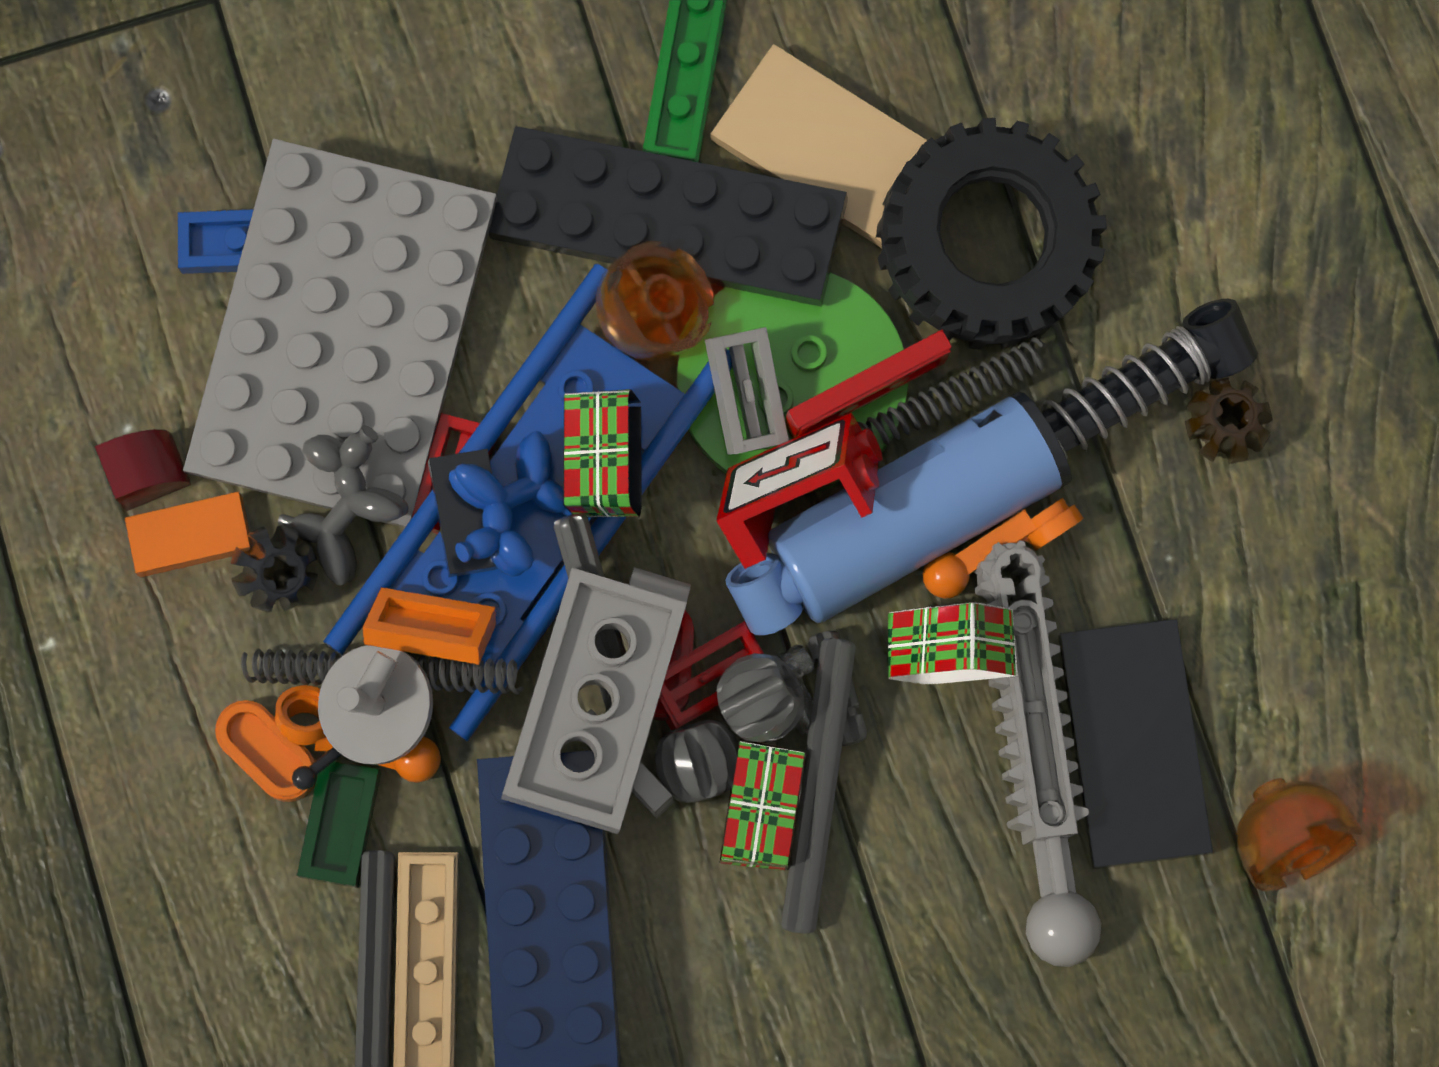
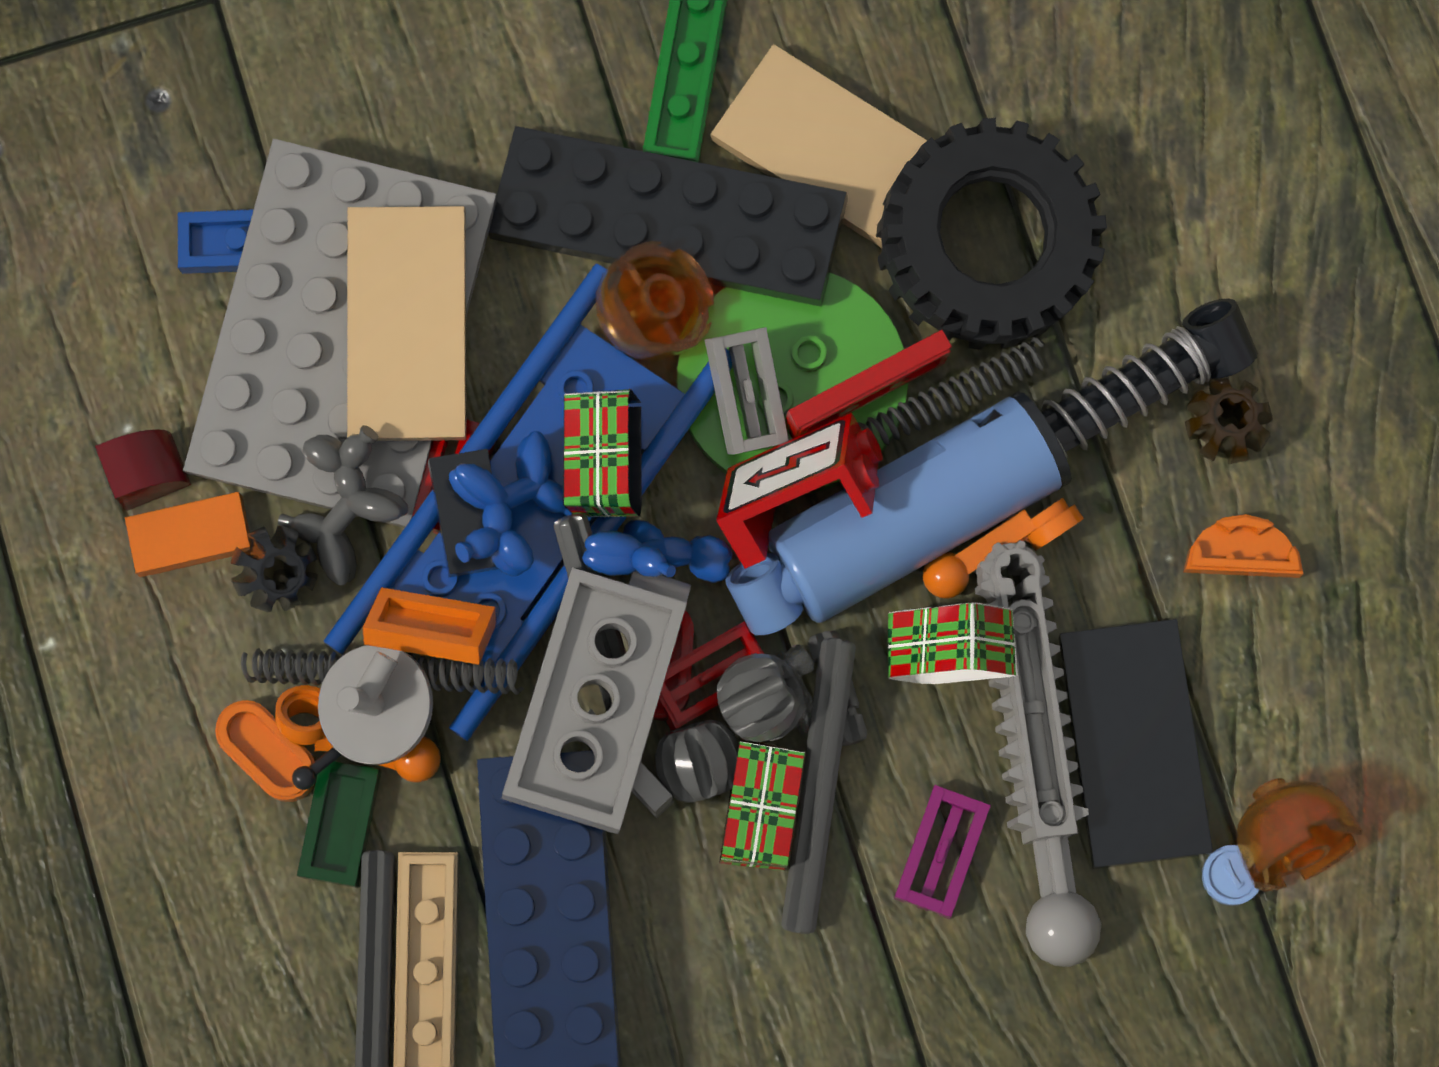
(406, 322): none -> tan tile
(651, 554): none -> blue piece
(924, 899): none -> magenta tile
(1226, 877): none -> light blue piece
(1244, 547): none -> orange tile

